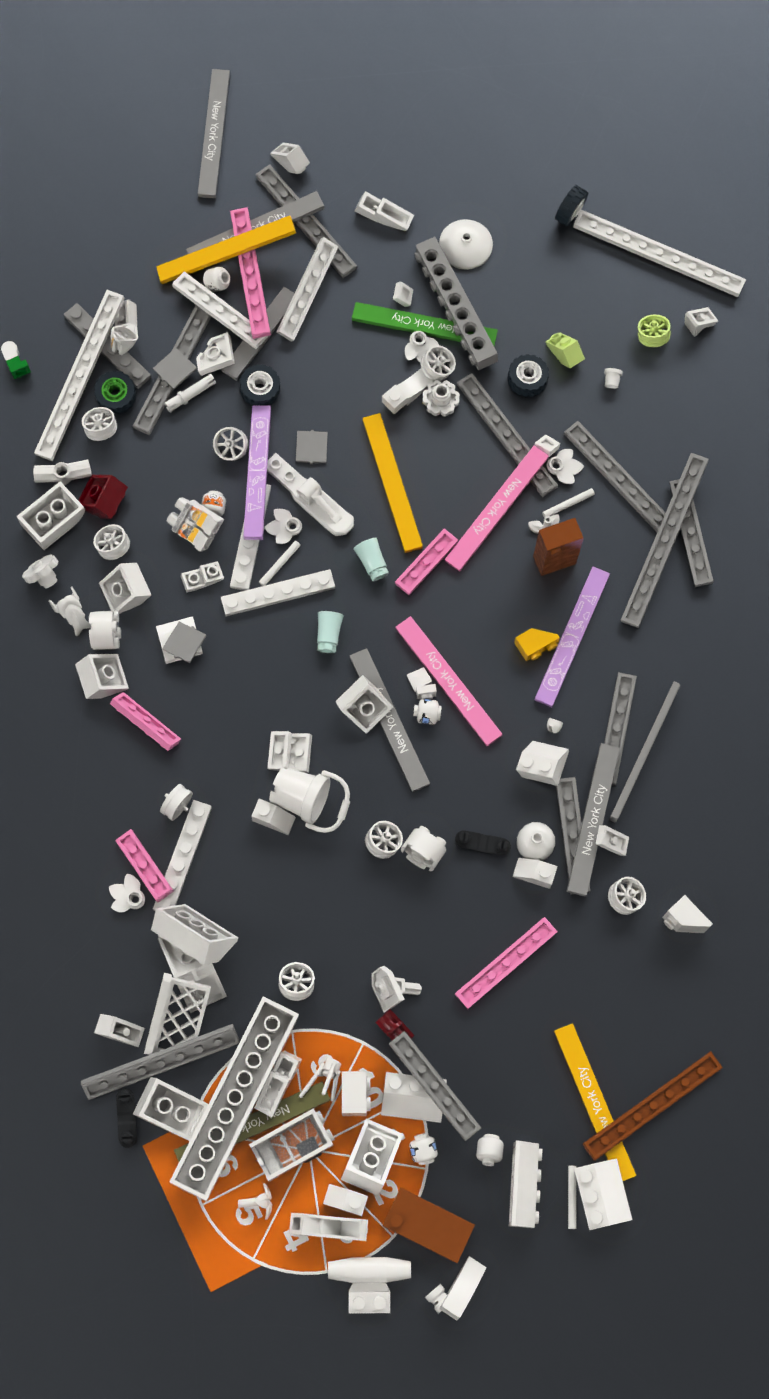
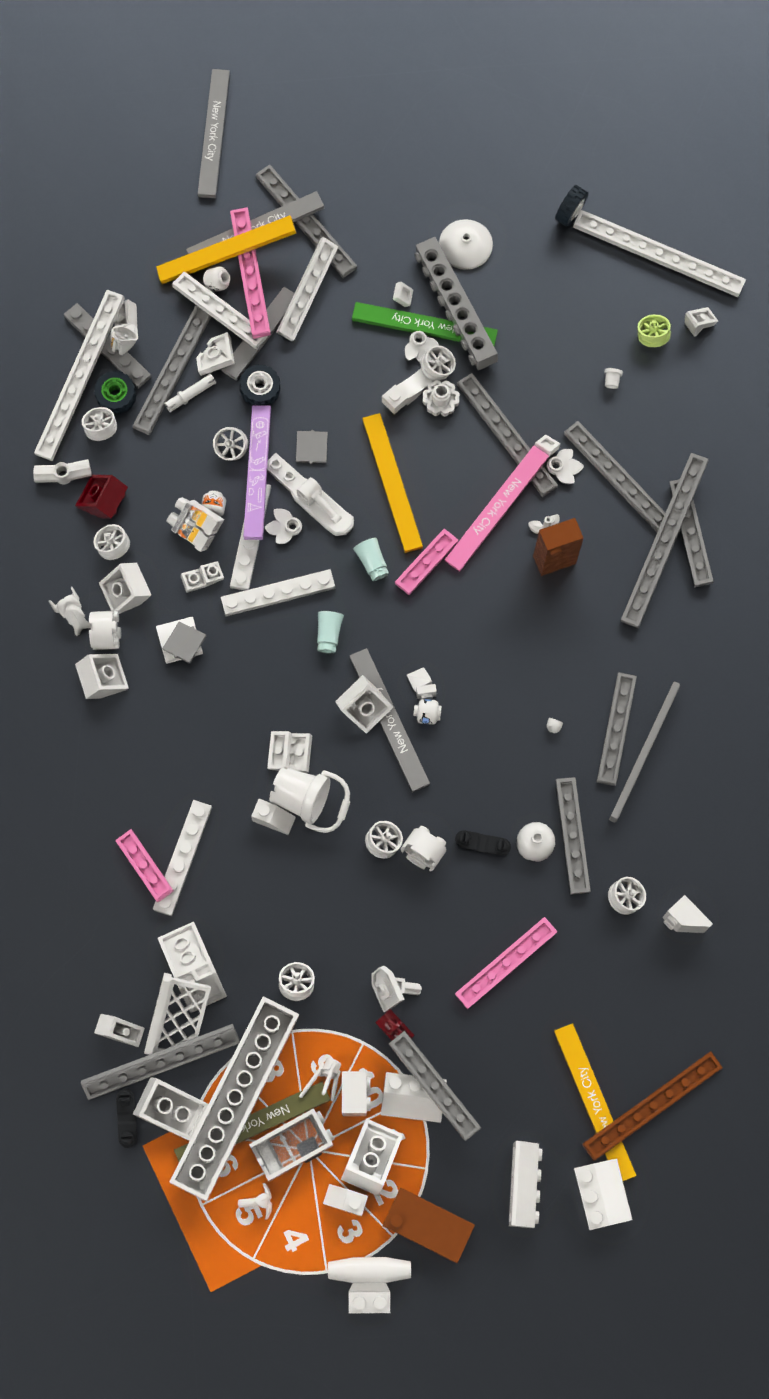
(11, 355): leg -> none
(42, 571): white plant -> none
(51, 515): white brick -> none
(124, 894): white plate -> none
(145, 721): bright pink plate -> none
(174, 368): light grey piece -> none
(176, 802): white wheel -> none
(193, 933): white slope -> none
(277, 1083): white slope -> none
(280, 562): white bar -> none
(291, 157): white slope -> none
(328, 1226): white arch -> none
(384, 212): white slope -> none
(423, 1149): white head -> none
(437, 1297): white wheel -> none
(448, 681): bright pink tile -> none
(463, 1288): white slope -> none
(489, 1149): white head -> none
(528, 385): black wheel -> none
(535, 642): yellow slope -> none
(535, 872): white slope -> none
(542, 762): white slope -> none
(565, 349): yellowish green slope -> none
(568, 503): white piece -> none
(571, 1197): white bar -> none
(572, 637): lavender tile -> none
(593, 817): light grey tile -> none
(612, 840): white plate -> none

